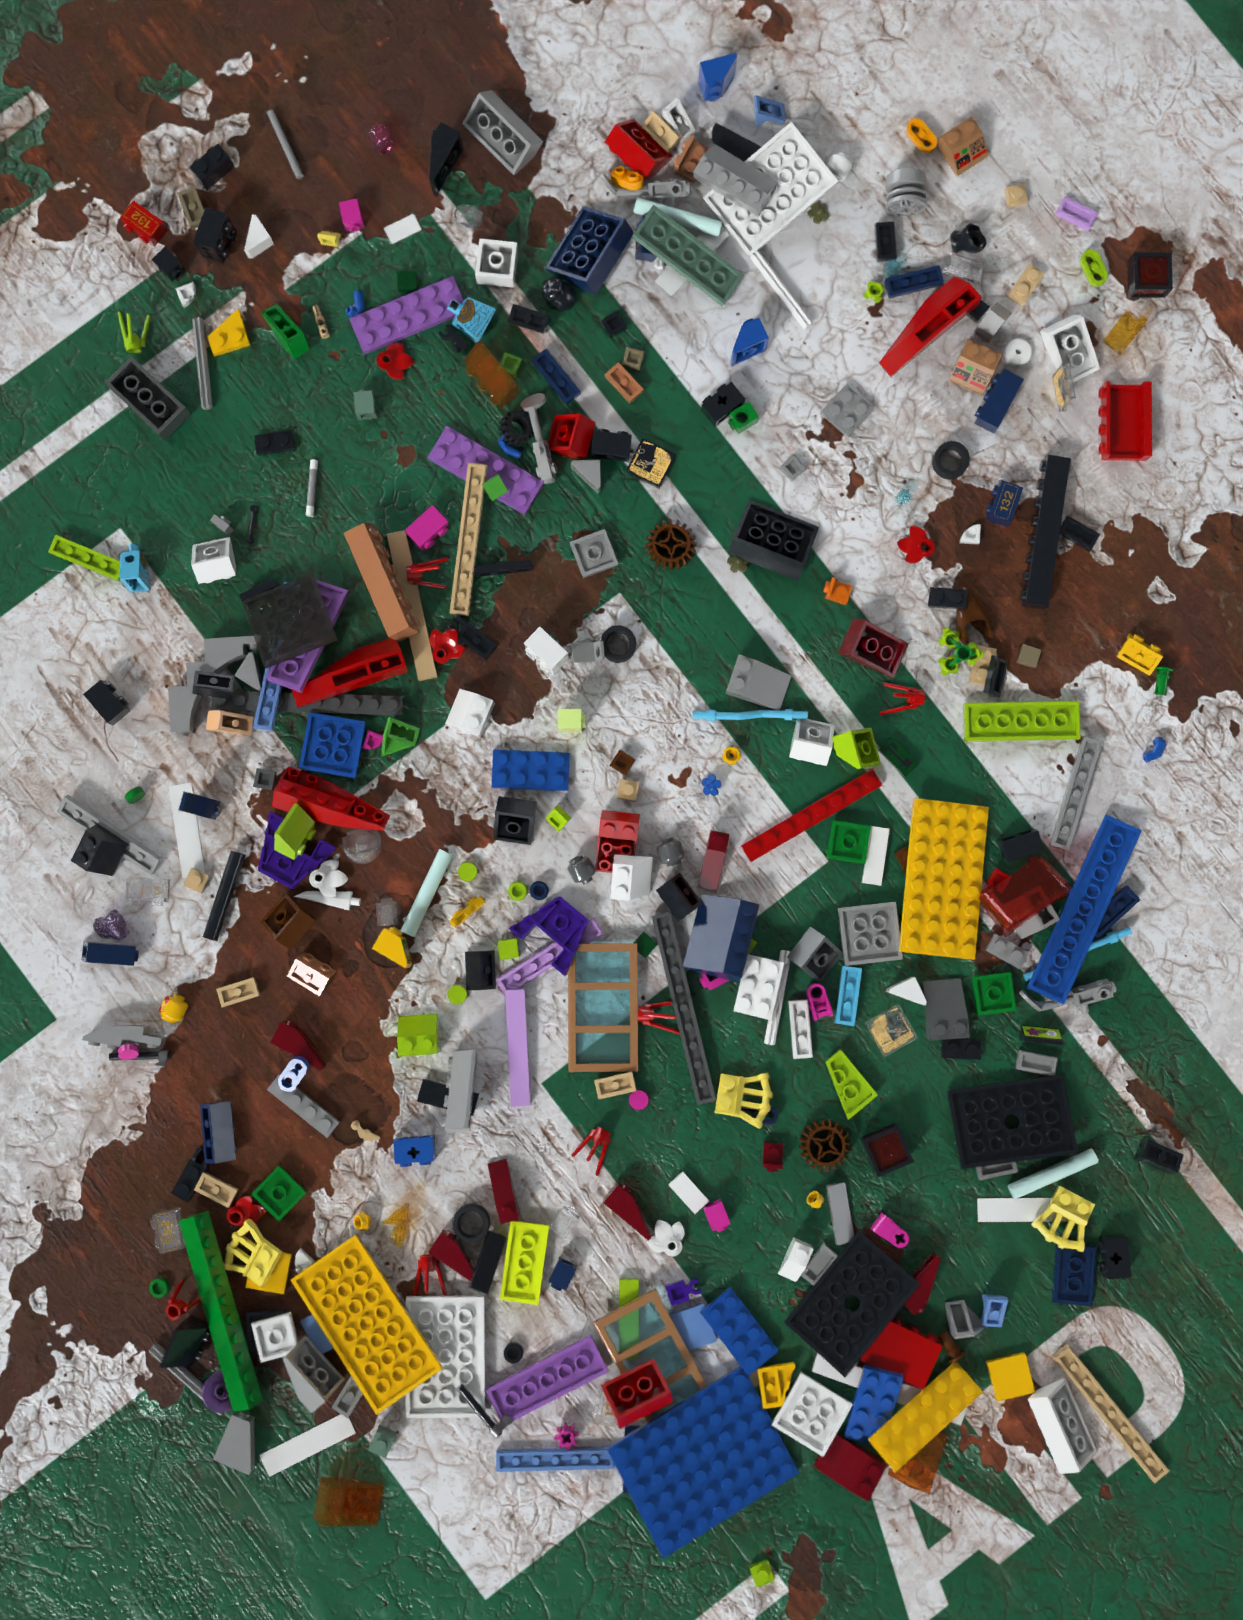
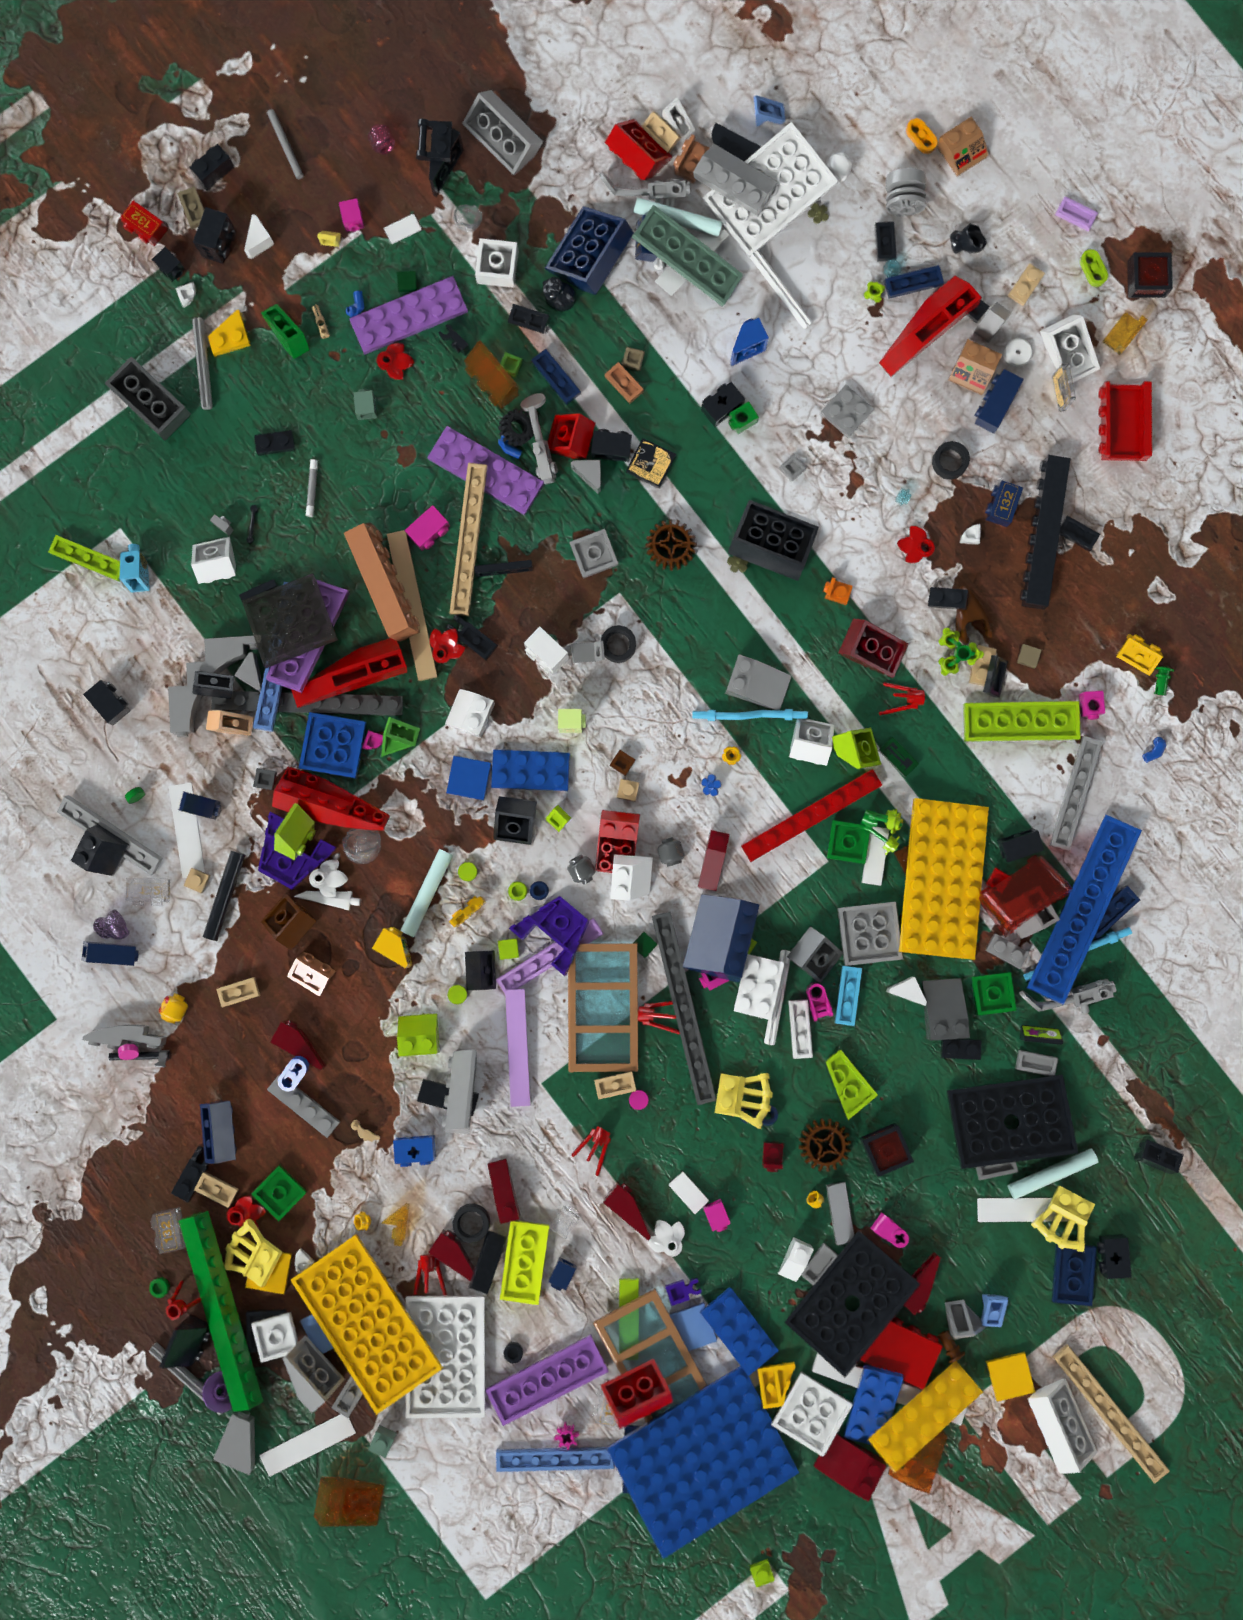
(131, 341): lime plant -> none
(387, 912): clear brick -> none
(415, 571): red plant -> none
(440, 140): none -> black plate
(468, 778): none -> blue tile
(471, 317): medium azure torso -> none
(494, 487): bright green tile -> none
(495, 1429): black piece -> none
(614, 324): black tile -> none
(627, 178): light orange plate -> none
(679, 897): black brick -> none
(716, 76): blue slope -> none
(891, 1030): clear tile -> none
(893, 823): none -> plant
(963, 267): clear tile -> none
(1016, 195): tan plate -> none
(1096, 697): none -> dark pink brick

